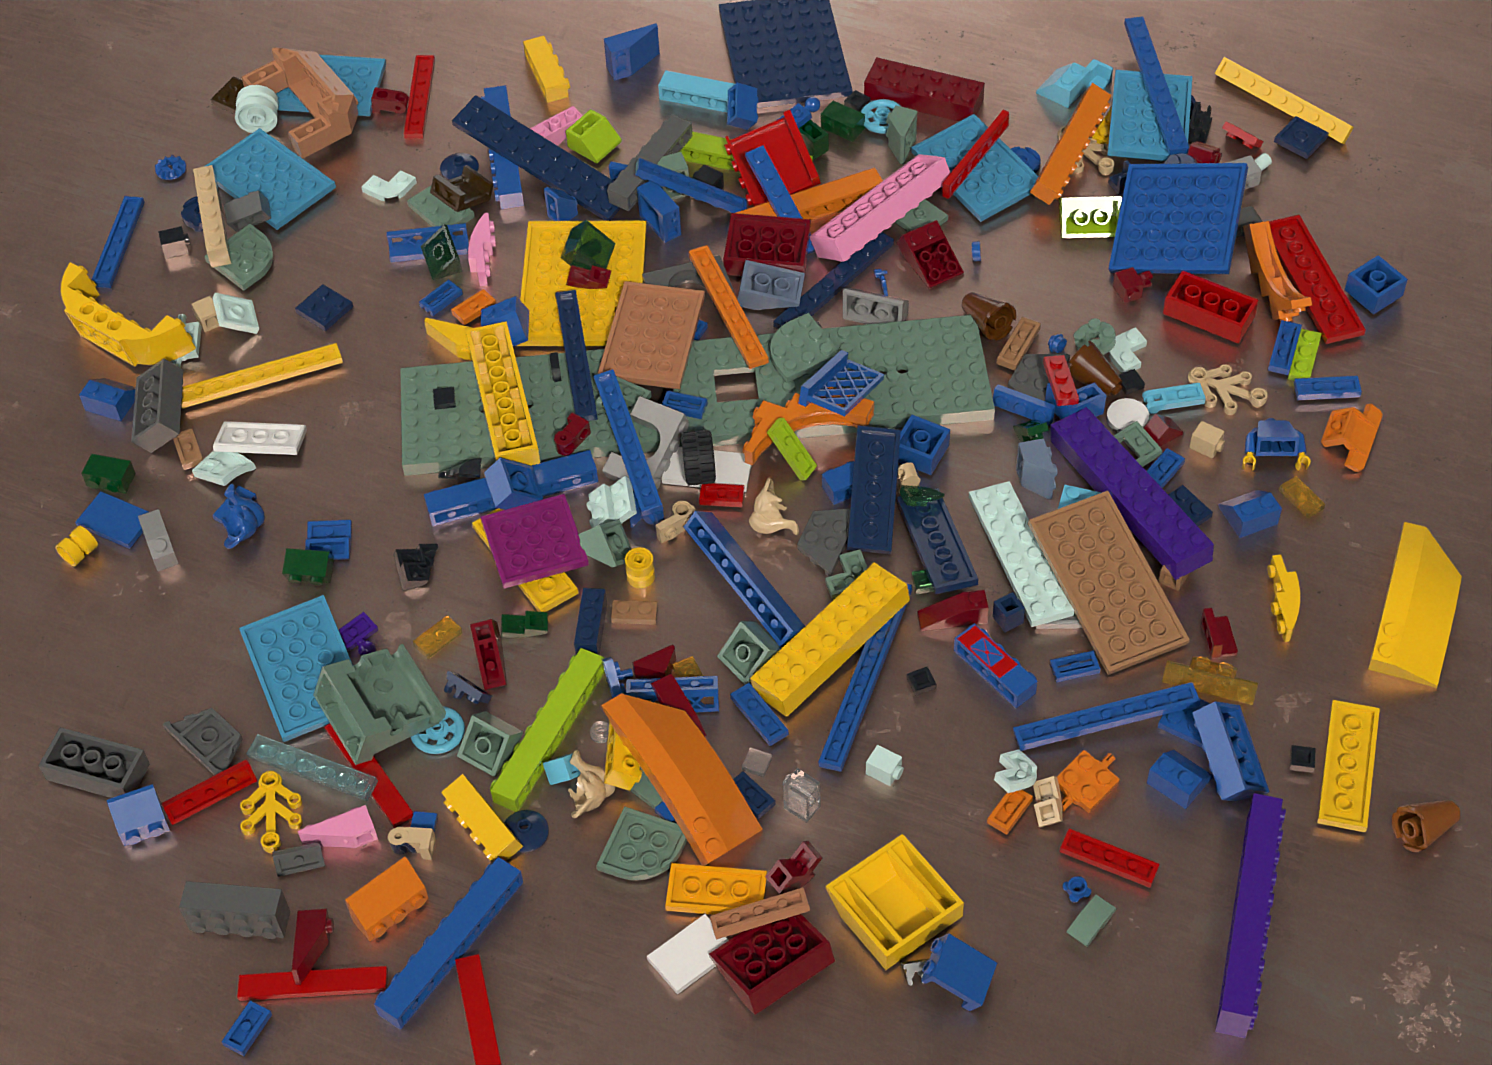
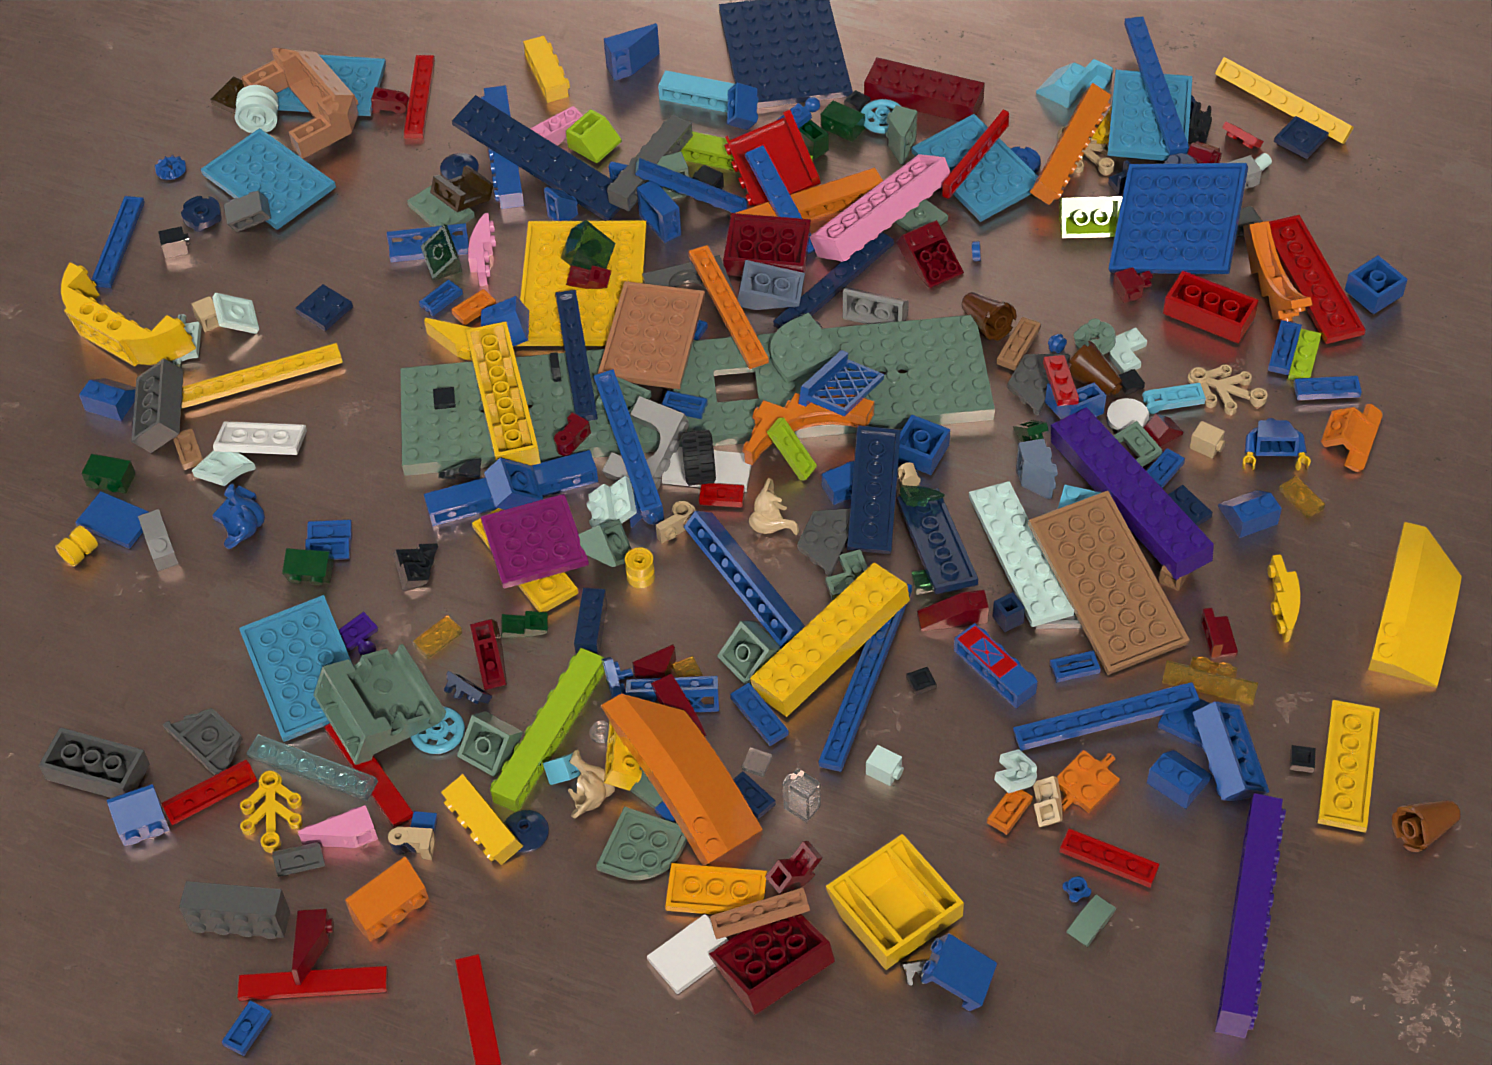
(212, 216): tan brick -> none
(249, 255): sand green plate -> none
(397, 186): light aqua plate -> none
(448, 942): blue brick -> none
(634, 612): medium nougat plate -> none
(878, 273): blue piece -> none
(1023, 404): blue plate -> none

